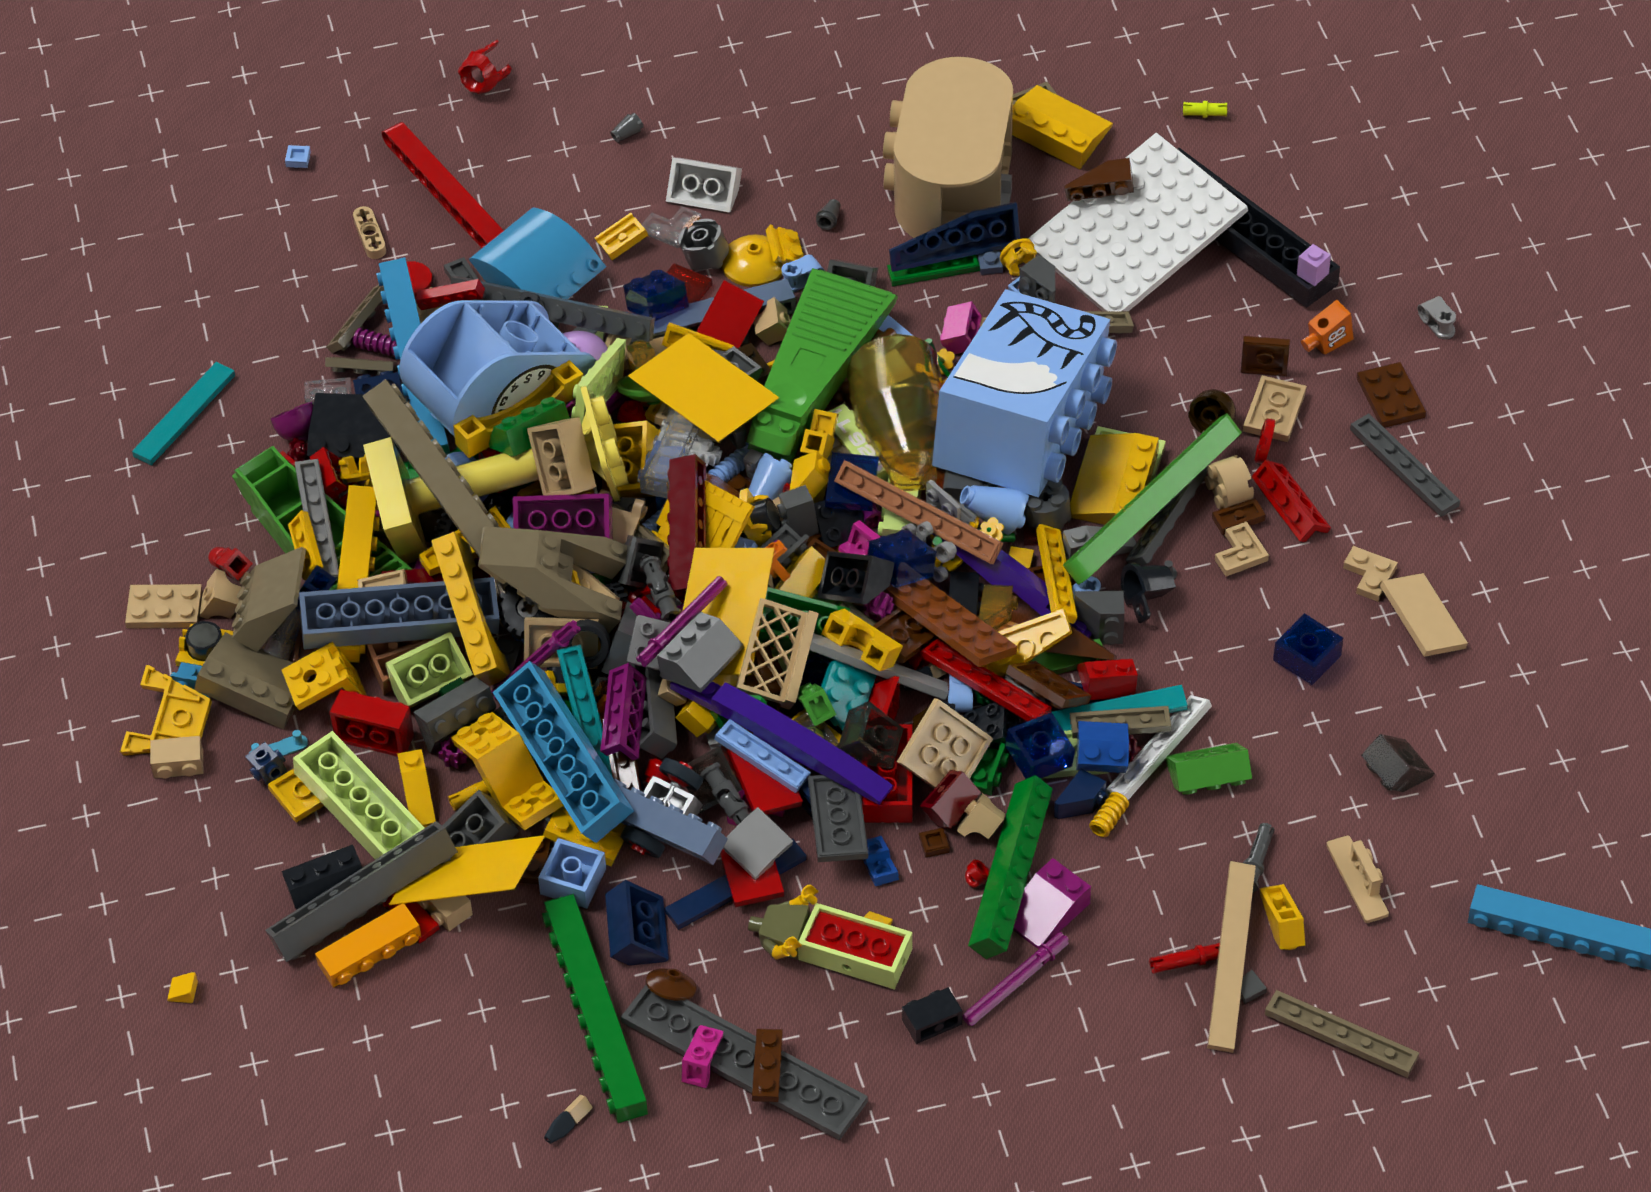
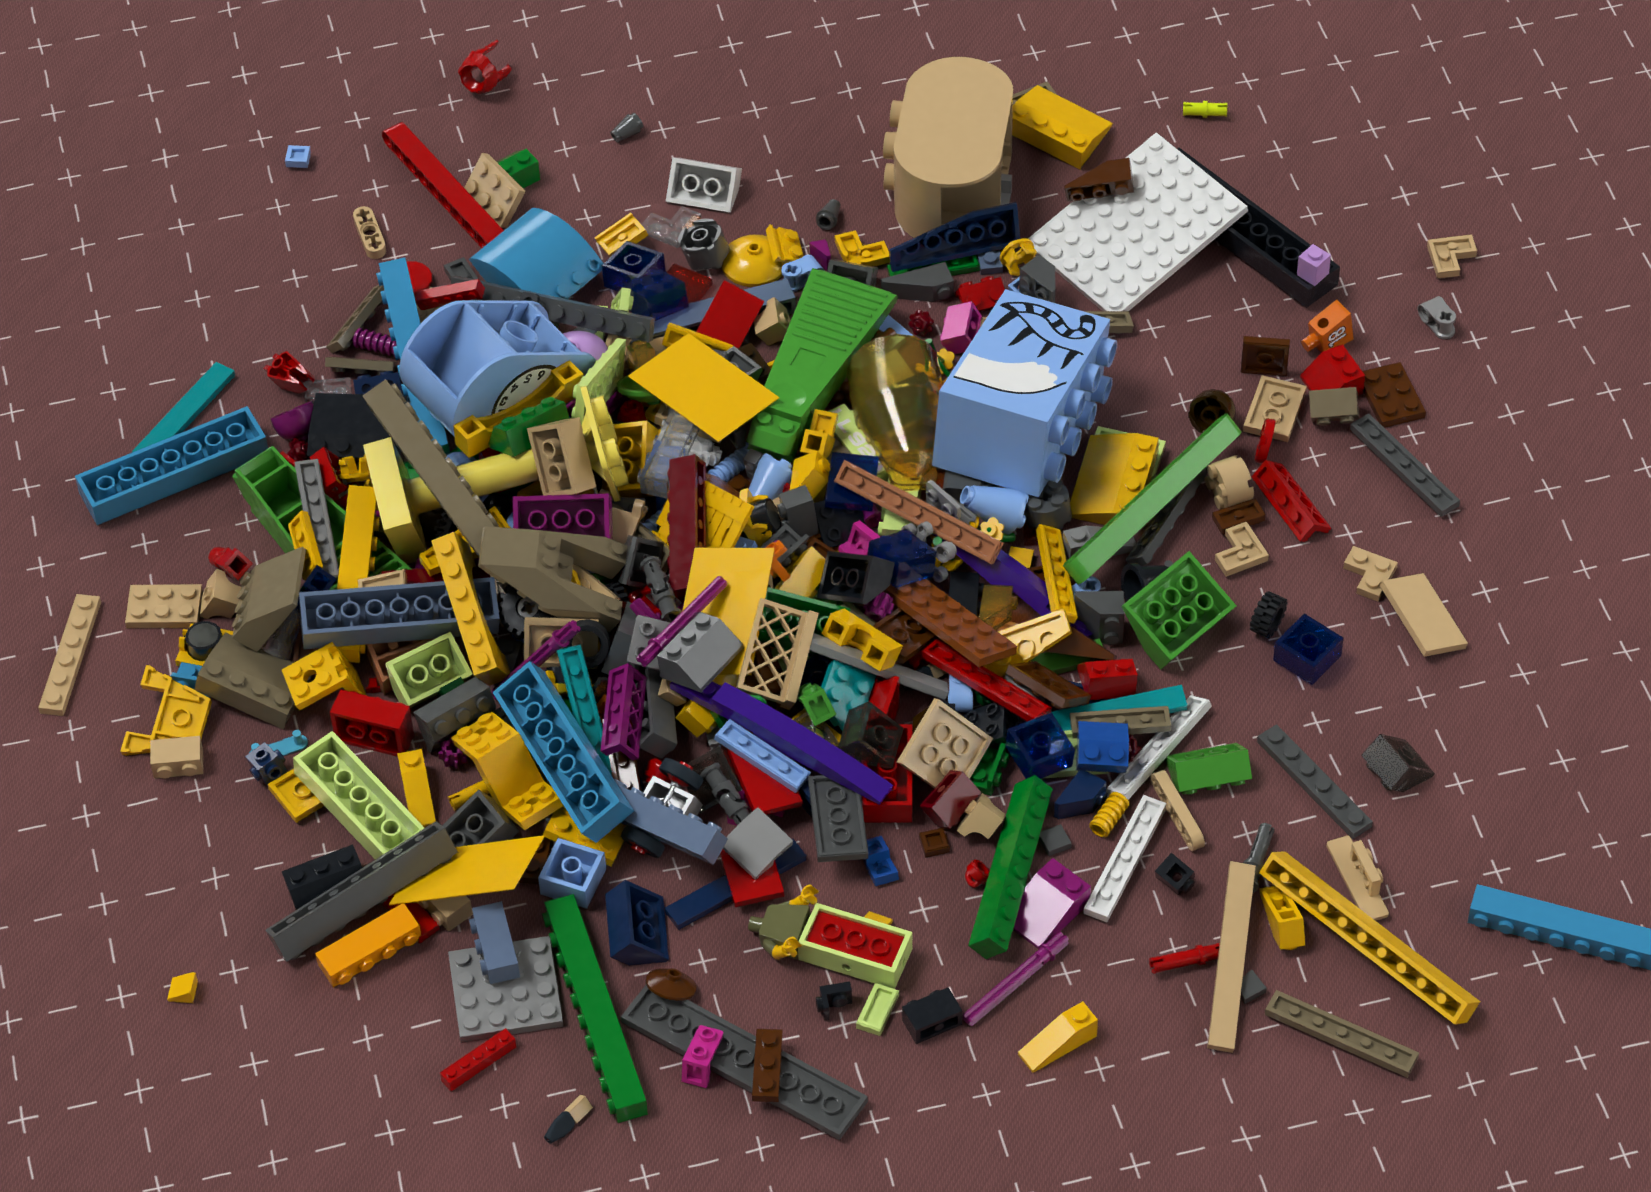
(69, 655): none -> tan plate
(171, 465): none -> dark azure brick
(288, 373): none -> red hinge
(373, 686): none -> red piece
(478, 1059): none -> red piece
(494, 190): none -> tan plate
(494, 943): none -> sand blue brick
(514, 1004): none -> light grey plate
(521, 167): none -> green slope
(623, 300): none -> yellowish green plate
(629, 263): none -> clear blue brick
(821, 252): none -> magenta slope
(833, 996): none -> black bracket
(853, 250): none -> yellow plate
(877, 1009): none -> yellowish green tile
(921, 323): none -> dark red plant
(923, 284): none -> dark grey slope
(982, 294): none -> red bracket
(1055, 840): none -> dark grey tile
(1060, 1037): none -> yellow slope
(1125, 858): none -> white plate
(1174, 866): none -> black brick
(1176, 609): none -> bright green slope
(1178, 810): none -> tan beam
(1268, 614): none -> black tyre
(1314, 781): none -> dark grey plate
(1334, 370): none -> red slope
(1334, 405): none -> dark tan brick
(1370, 937): none -> yellow brick
(1447, 250): none -> tan plate

